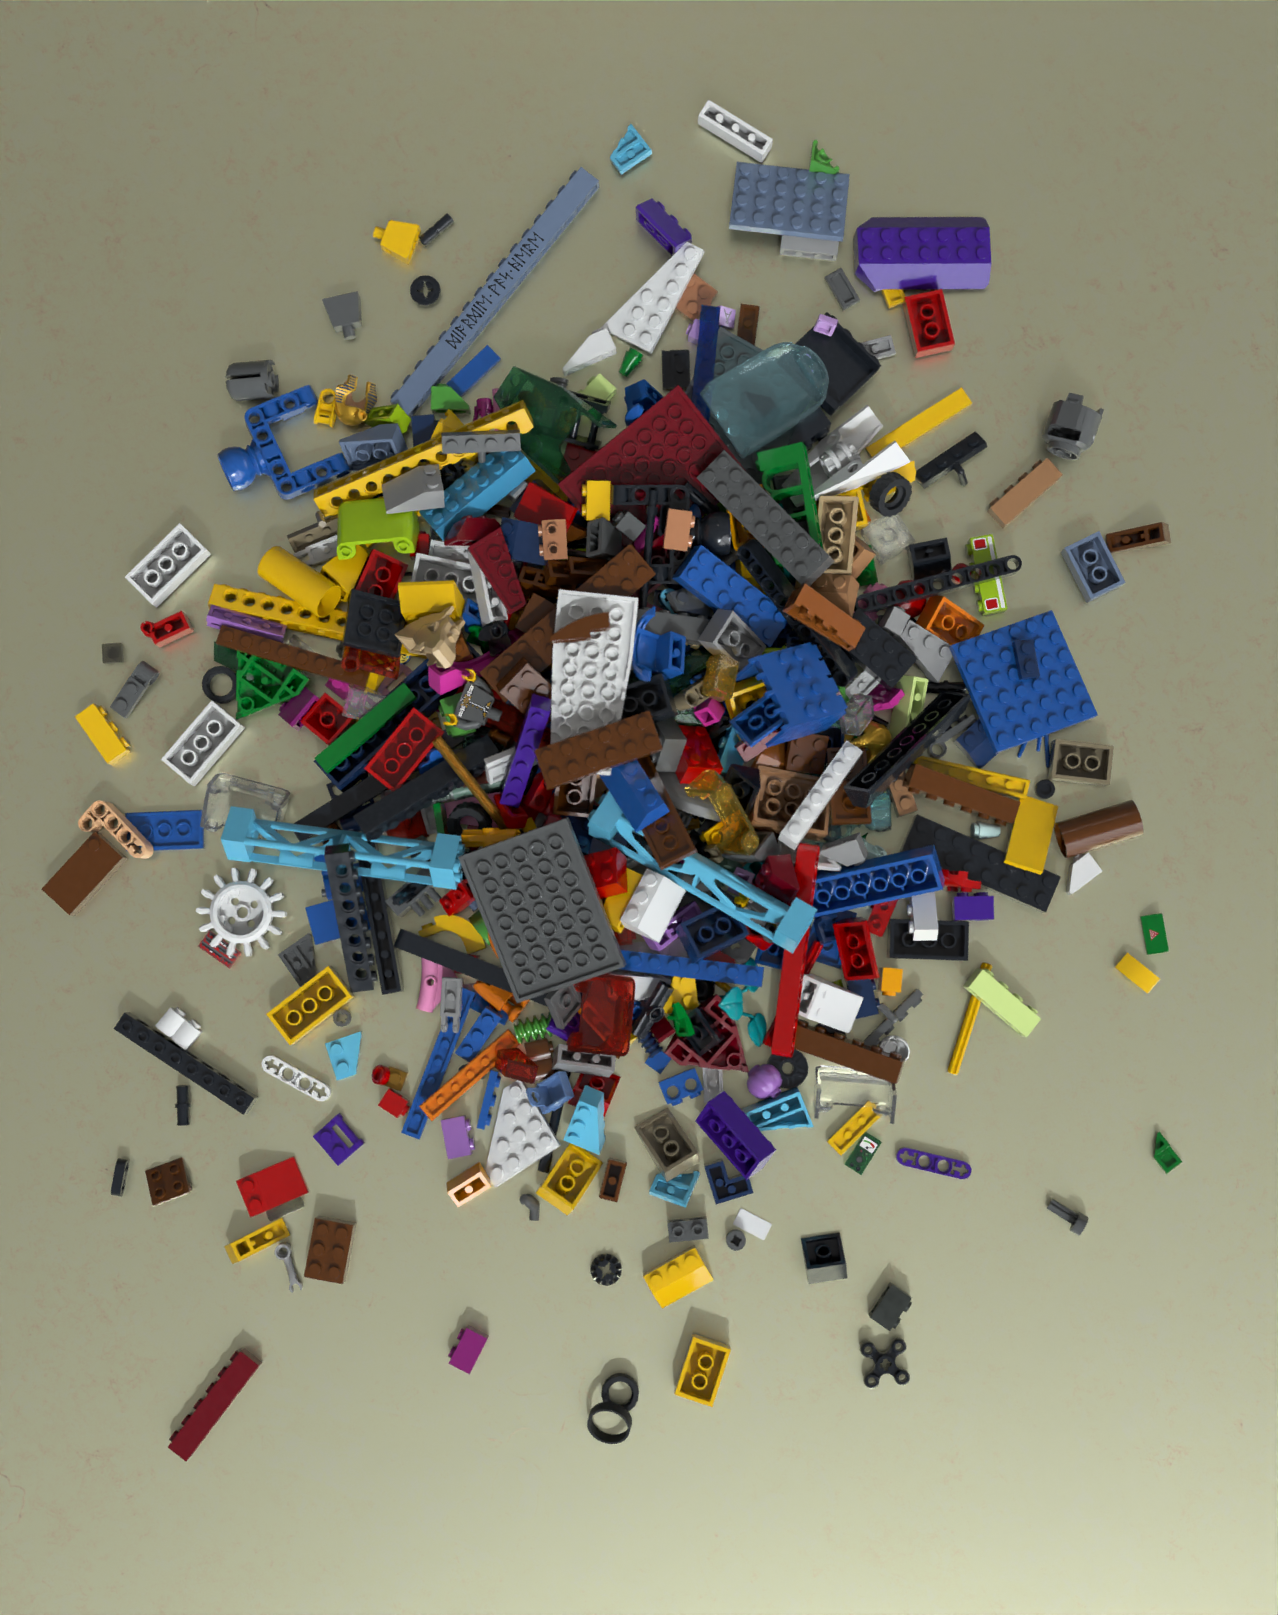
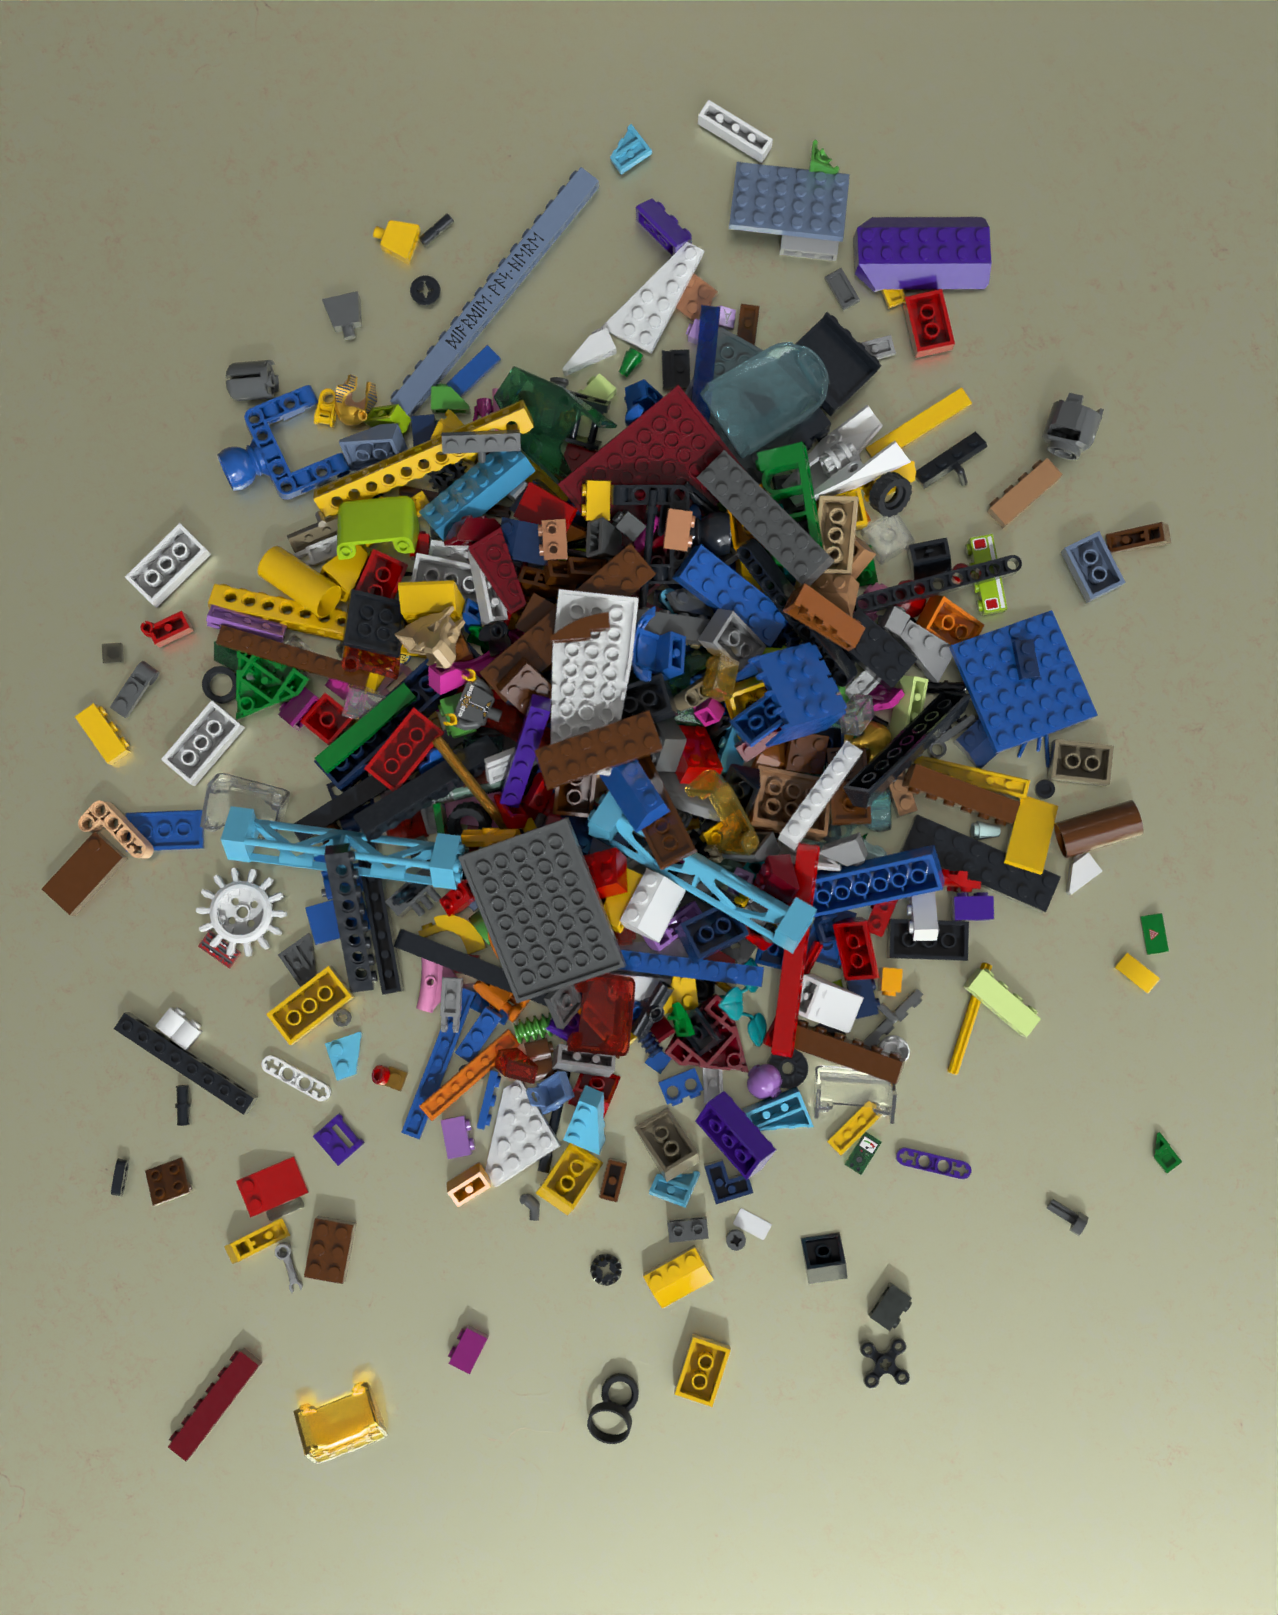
(340, 1425): none -> clear yellow windscreen
(394, 1103): red brick -> none
(414, 490): light grey slope -> none
(500, 738): reddish brown pin -> none
(825, 325): lavender tile -> none

